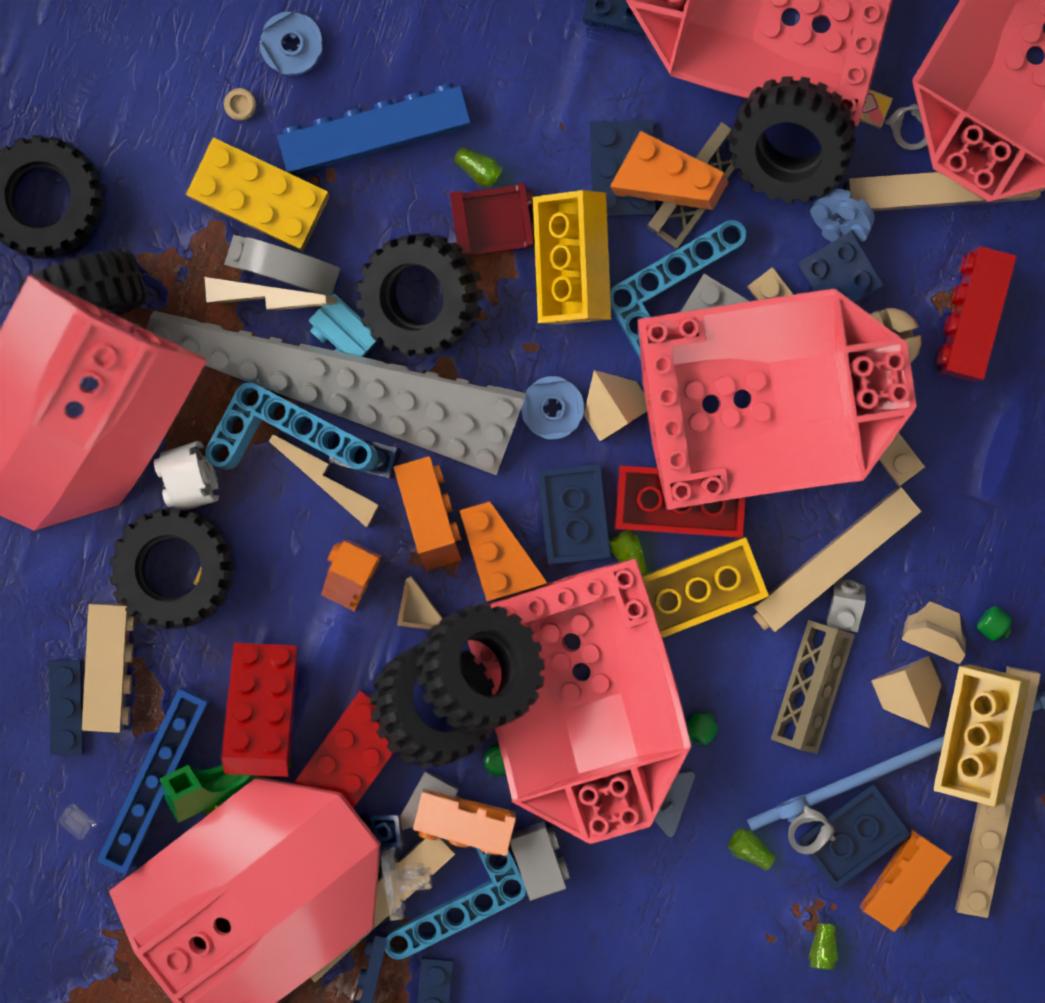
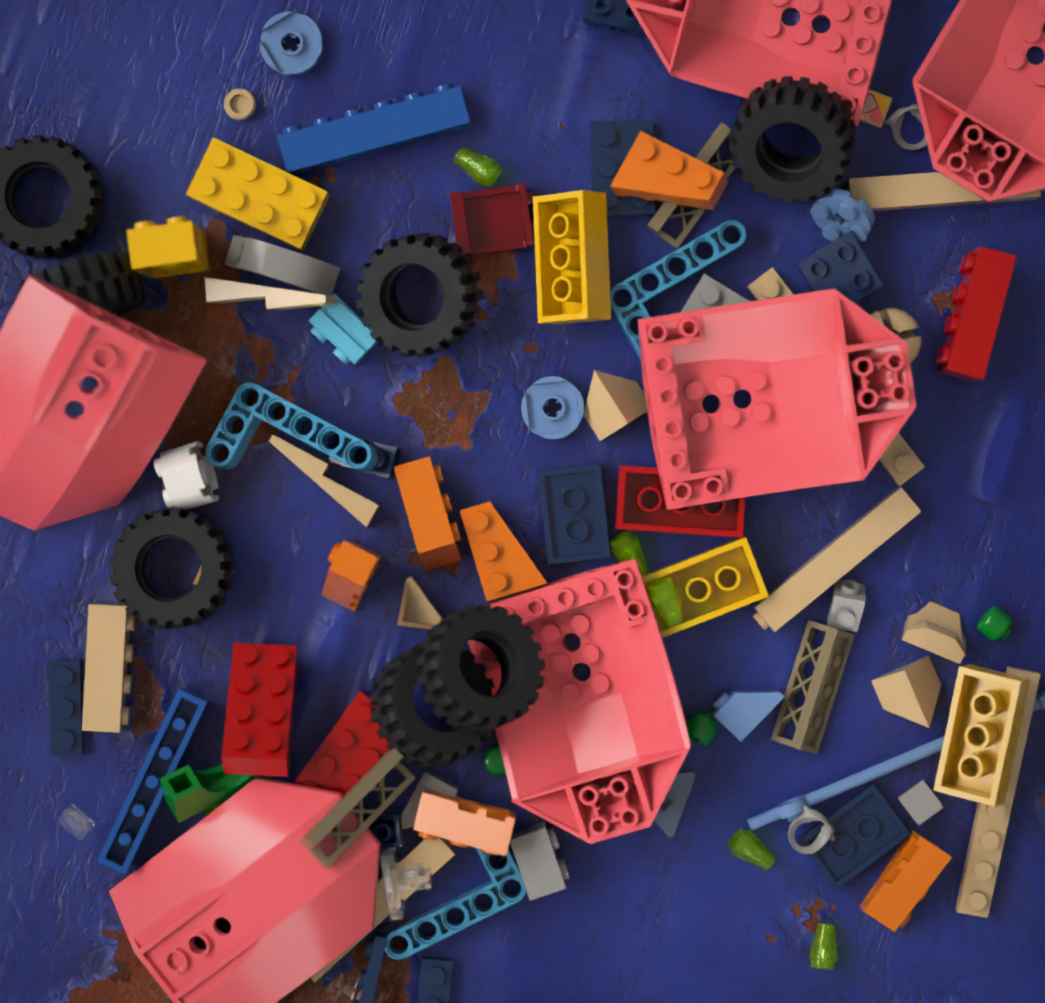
(168, 248): none -> yellow brick
(355, 797): none -> dark tan fence
(420, 408): light grey wing -> none
(666, 600): none -> clear neon green cone
(745, 709): none -> medium blue slope
(920, 802): none -> light grey slope

